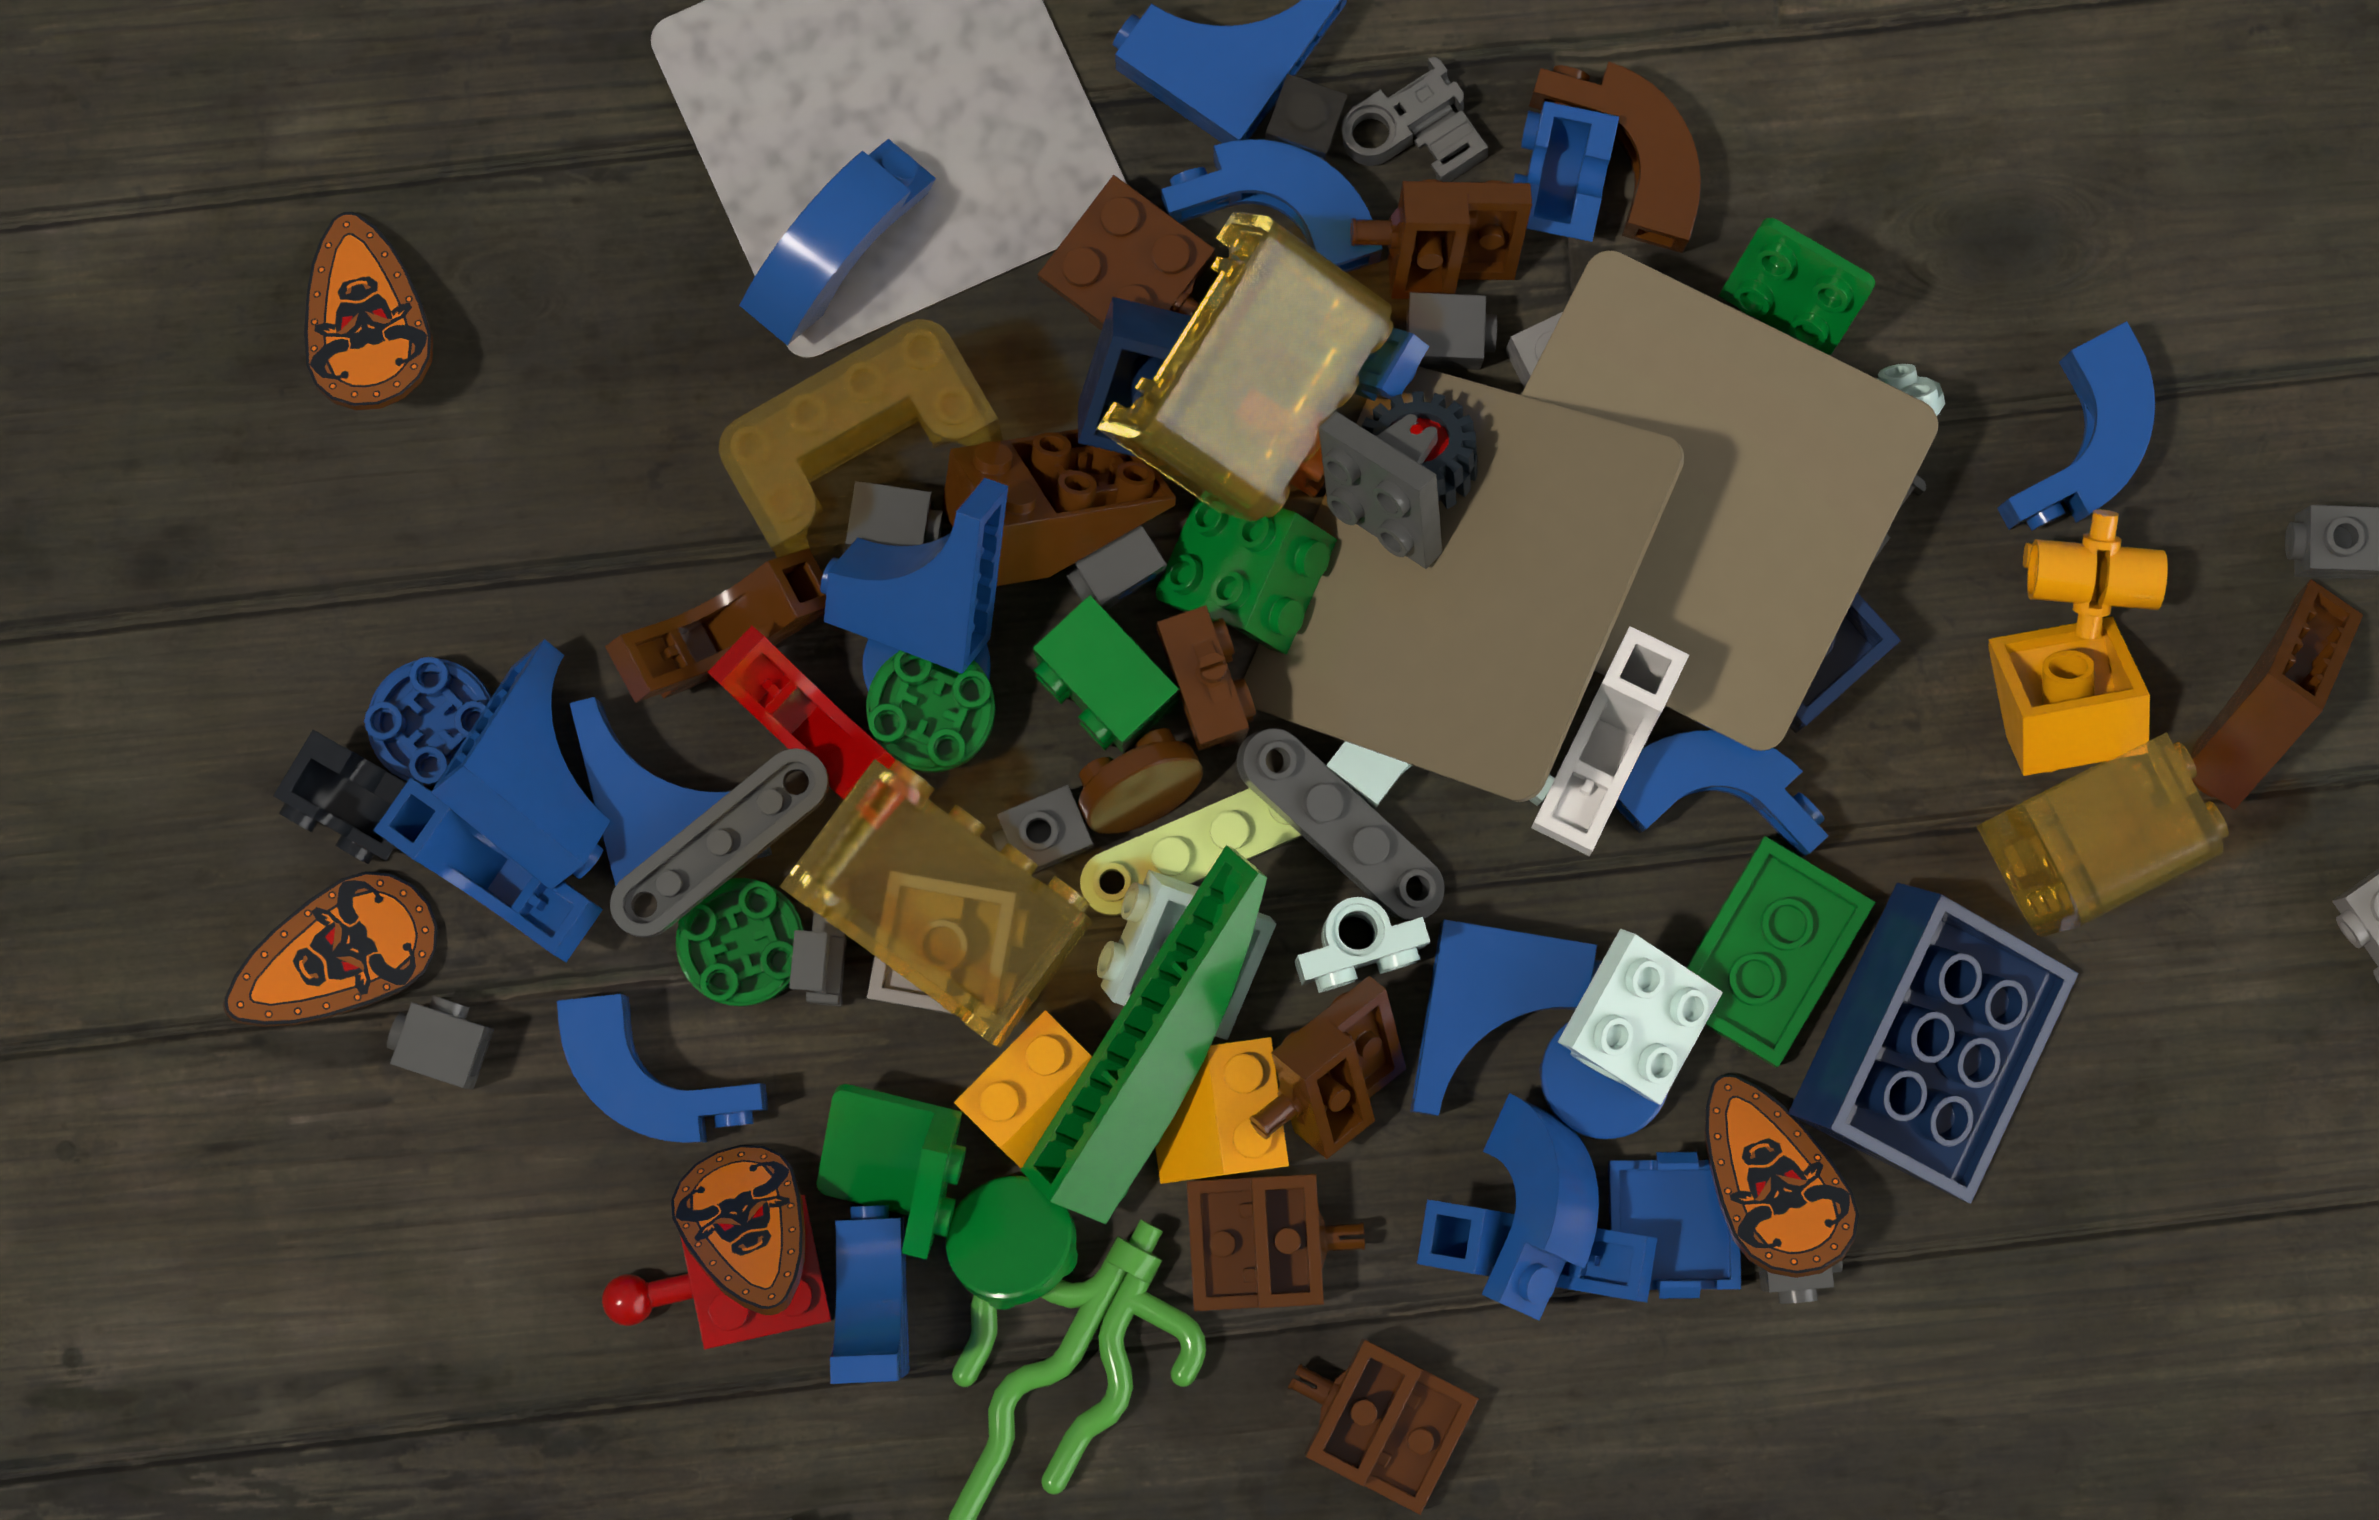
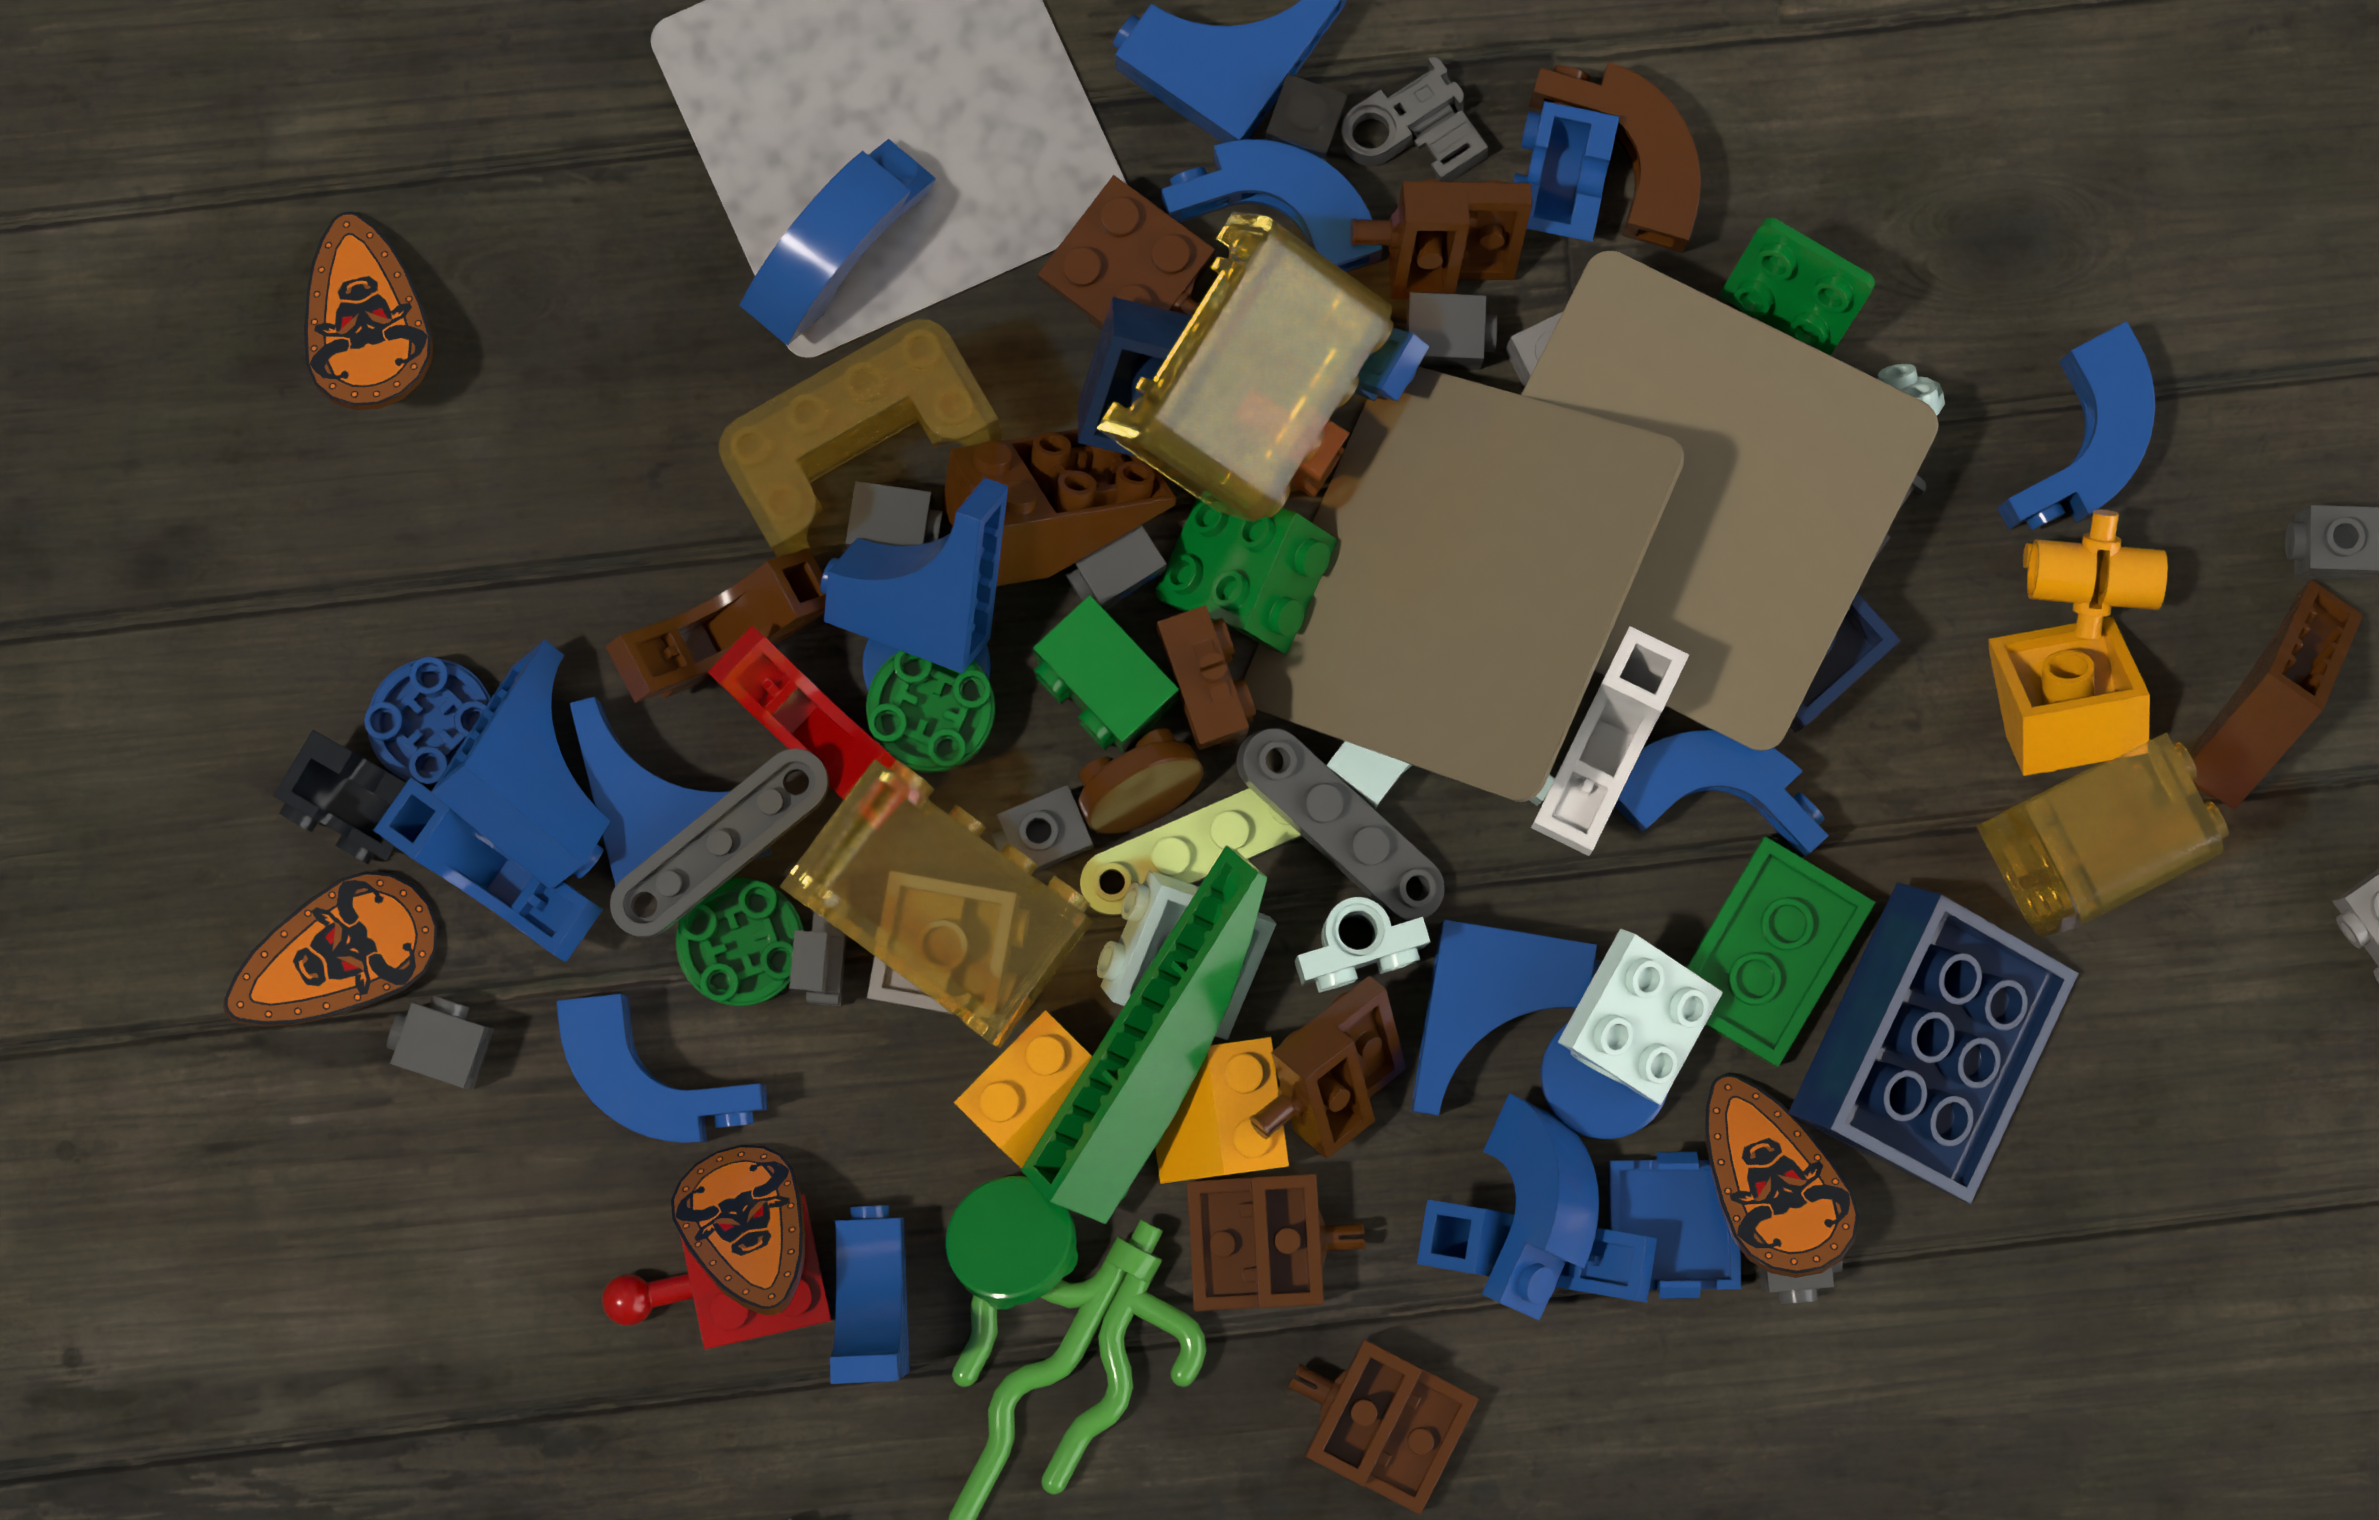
(893, 1155): green bracket -> none
(1398, 470): dark grey plate -> none

